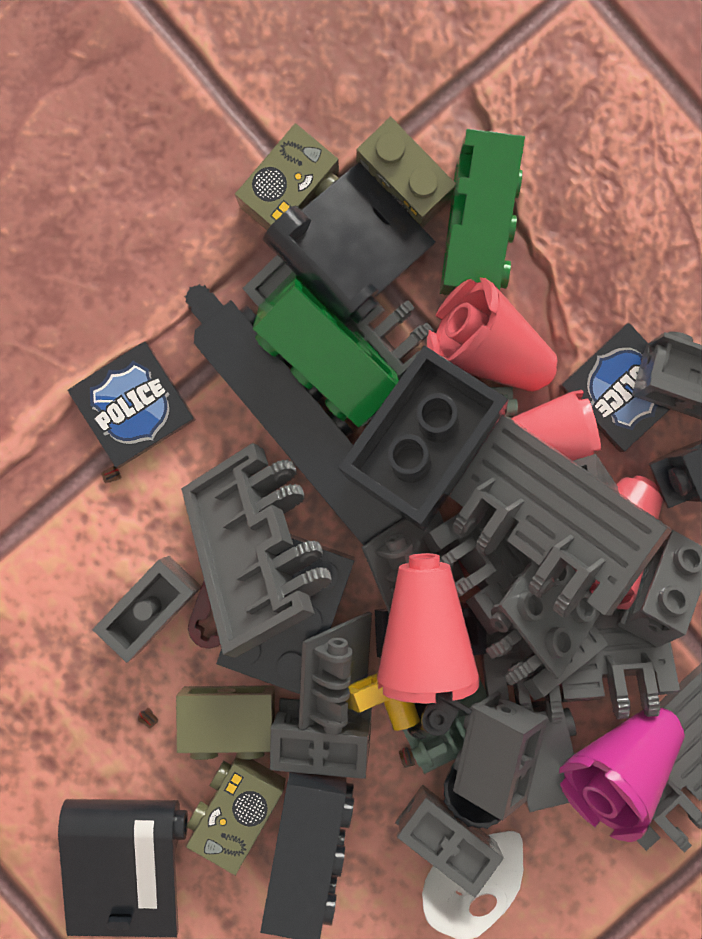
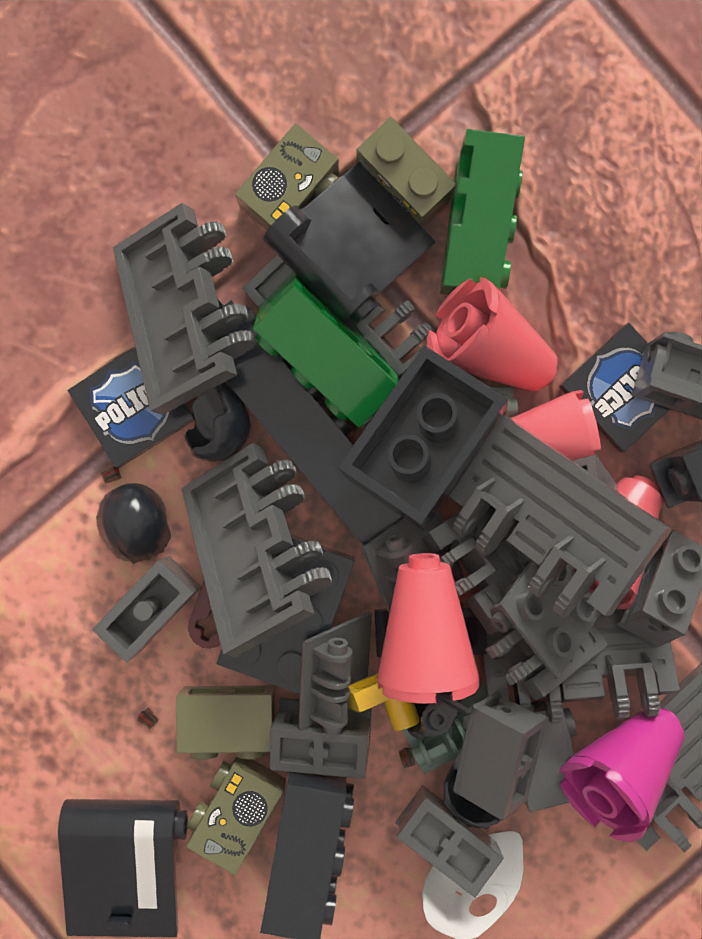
(133, 522): none -> black hair
(167, 295): none -> dark grey hinge
(220, 424): none -> black hair

